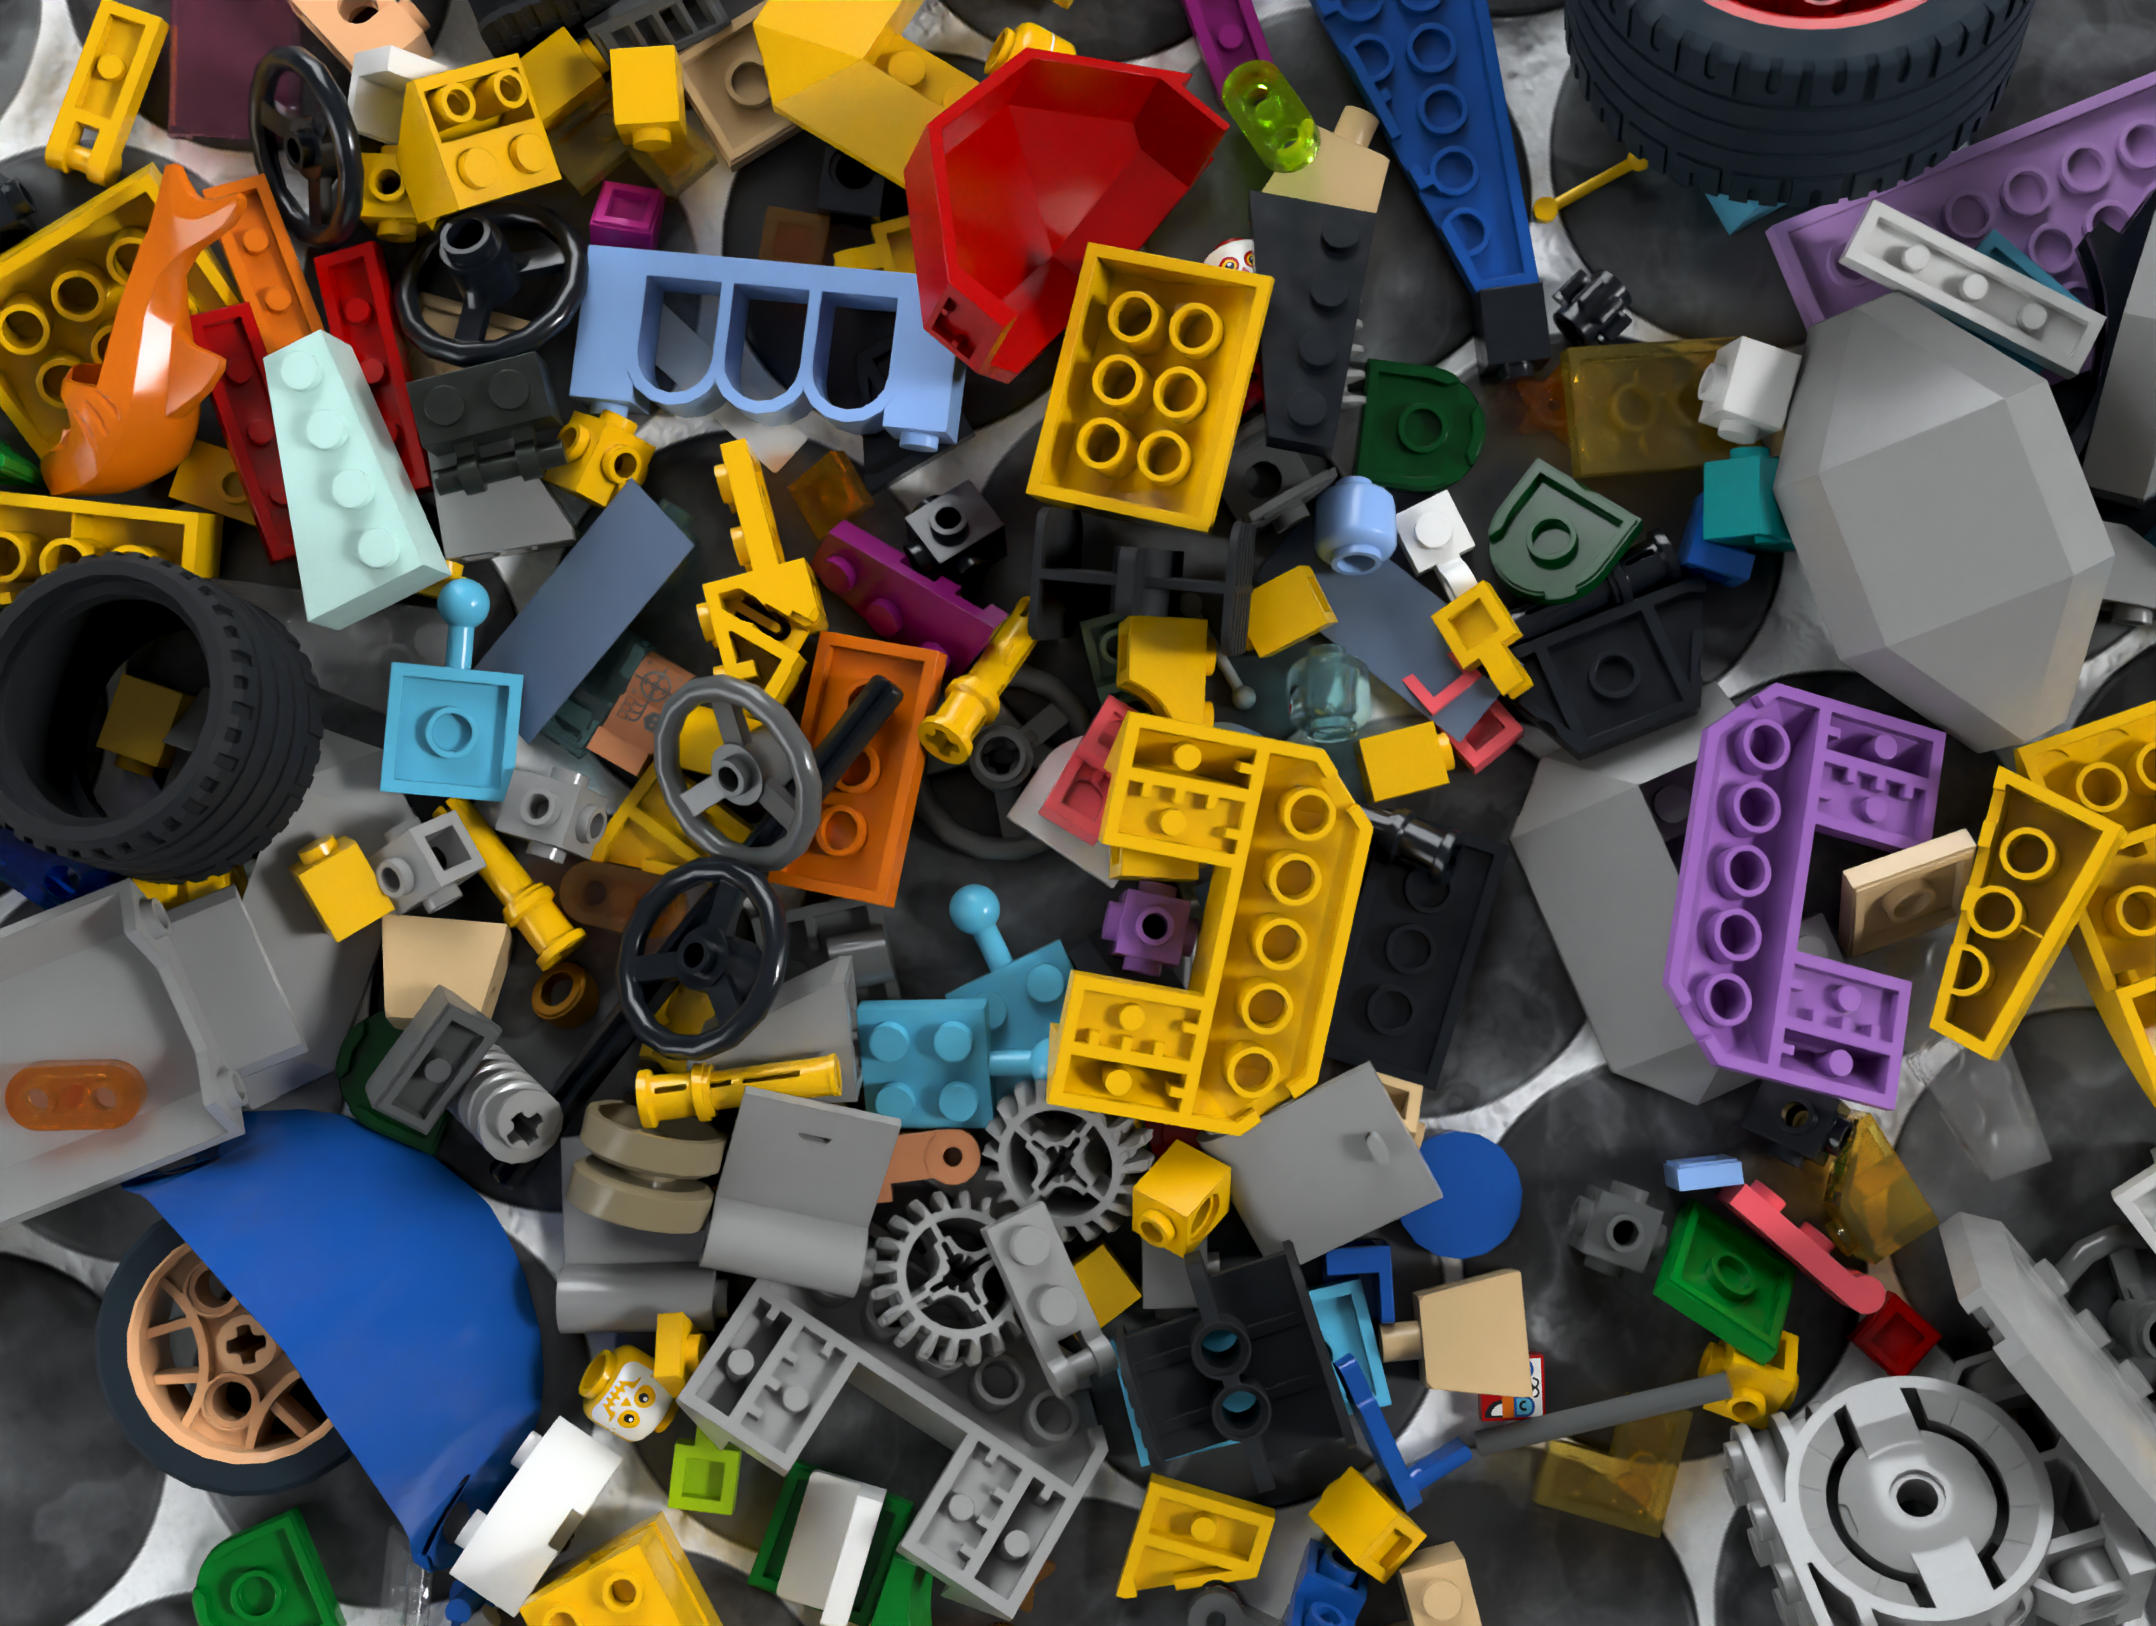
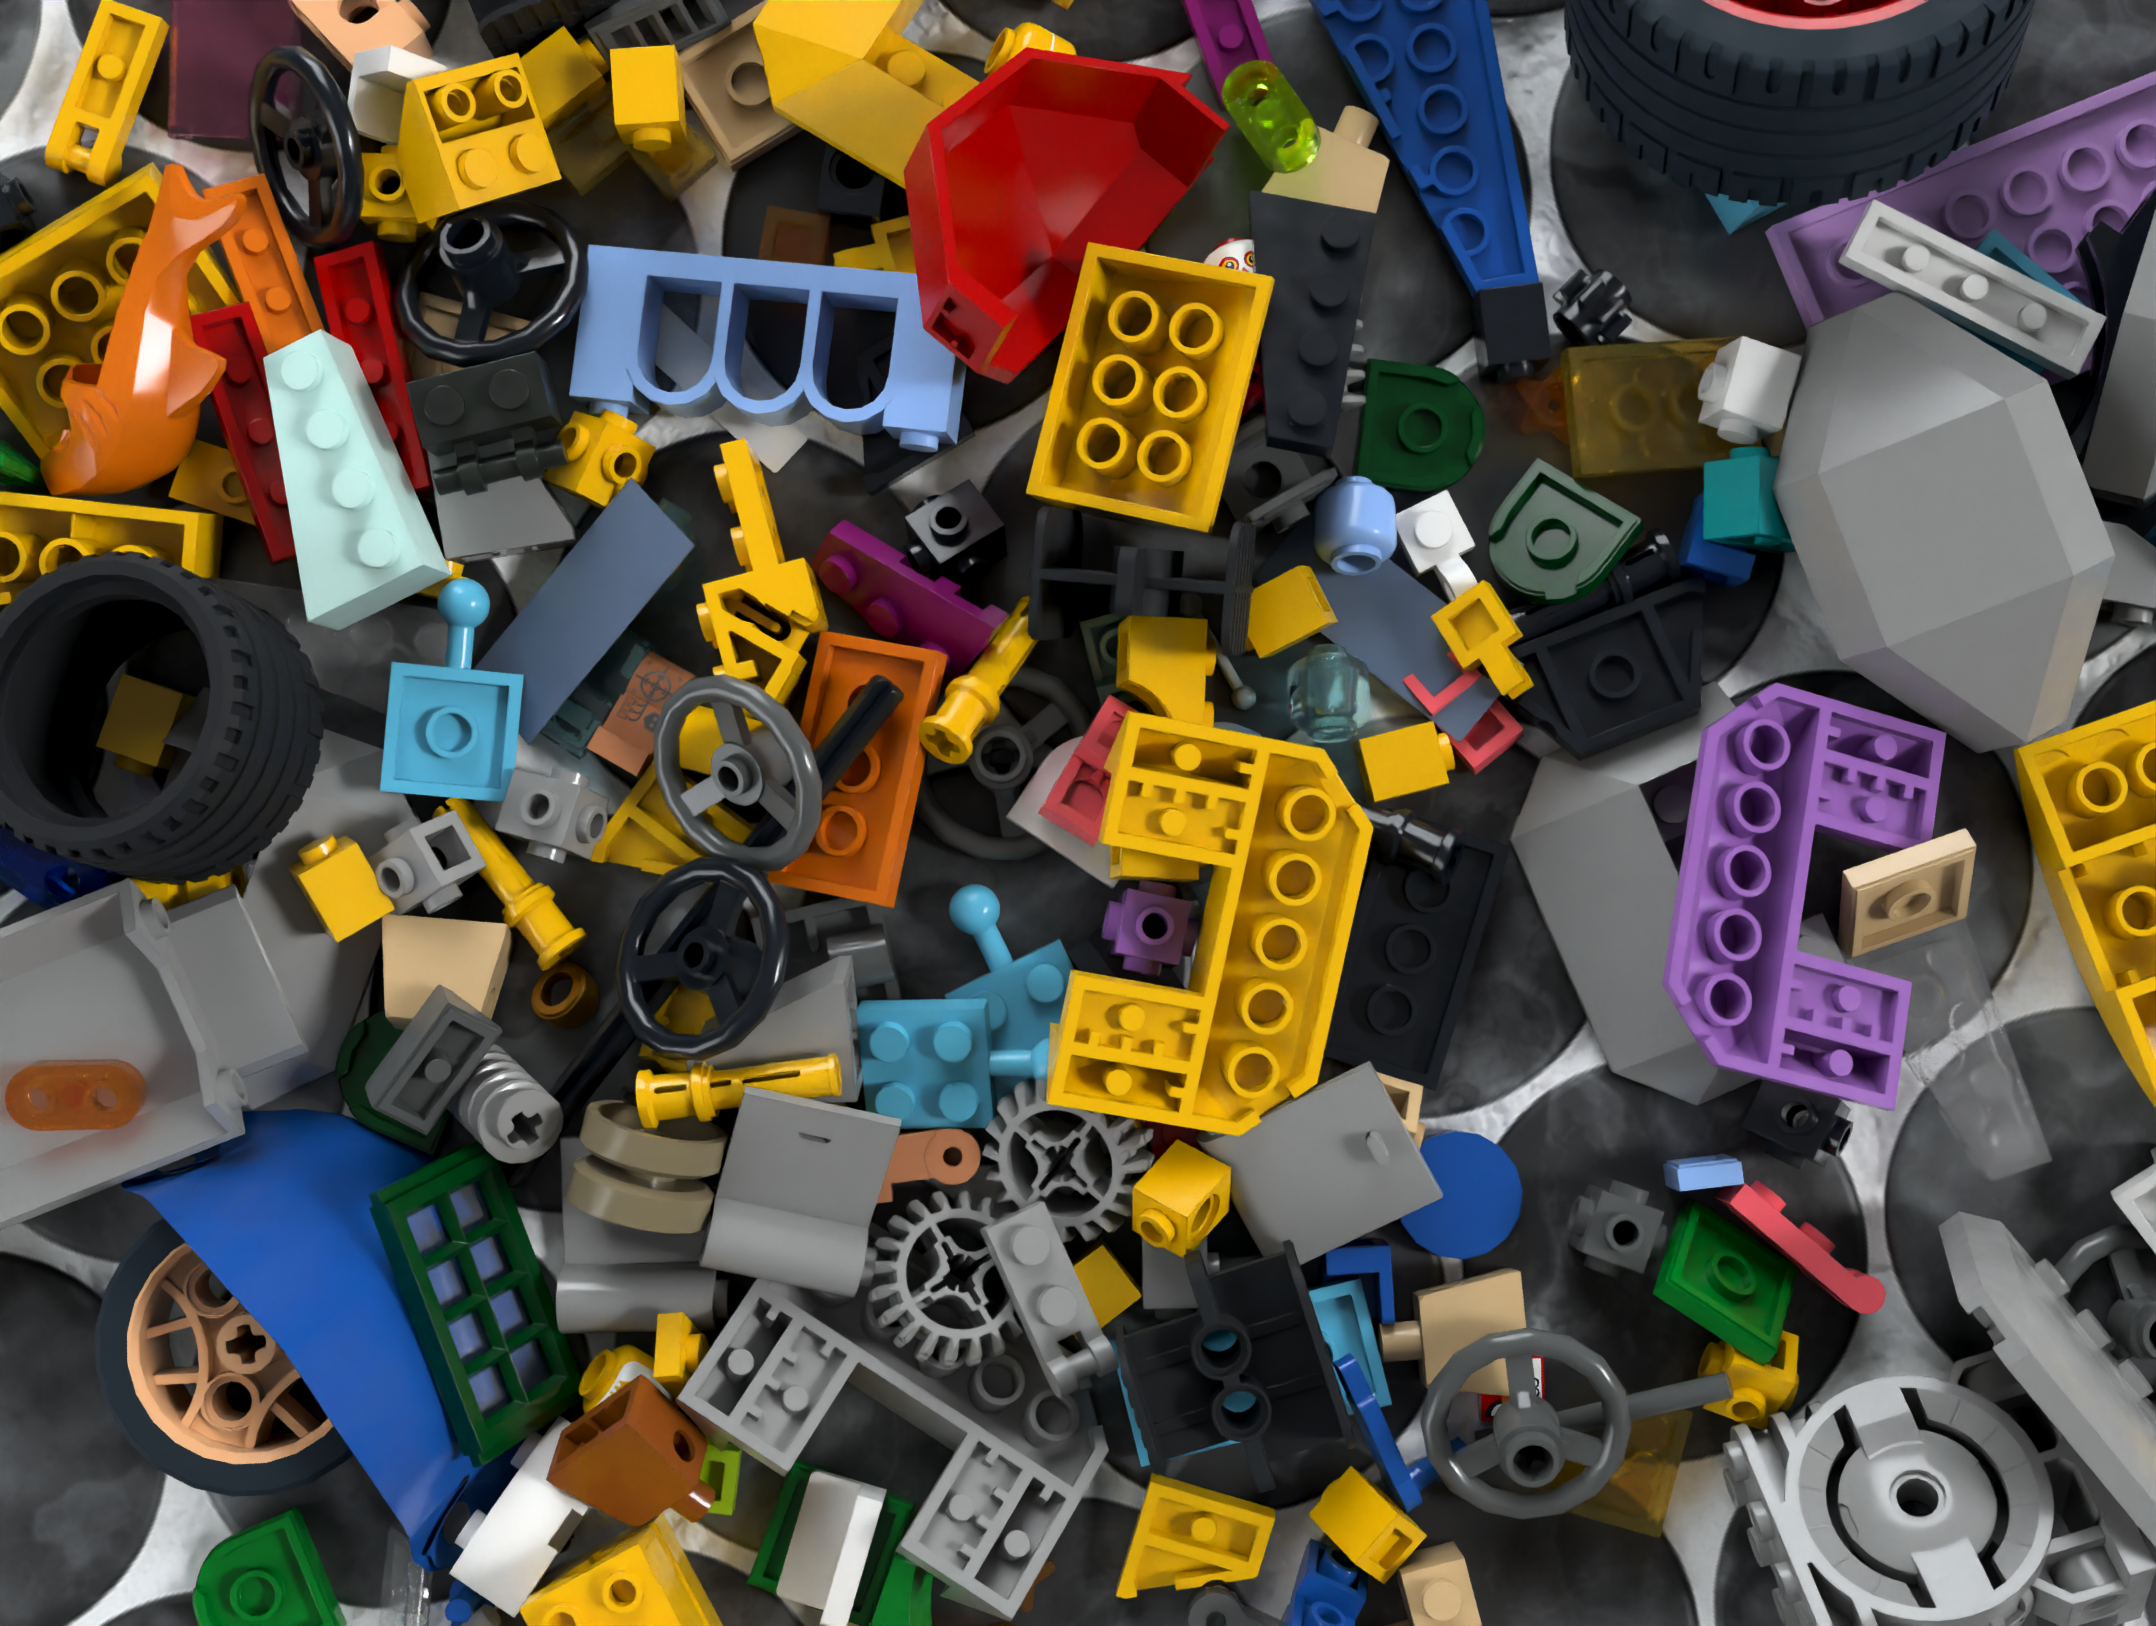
(477, 1300): none -> dark green piece
(623, 891): clear orange plate -> none
(627, 216): dark pink slope -> none
(634, 1457): none -> dark orange torso
(830, 493): clear orange plate -> none
(1526, 1427): none -> dark grey piece
(1546, 208): yellow hinge -> none
(1873, 1196): clear yellow slope -> none
(1894, 1336): red tile -> none
(2024, 897): yellow wedge -> none

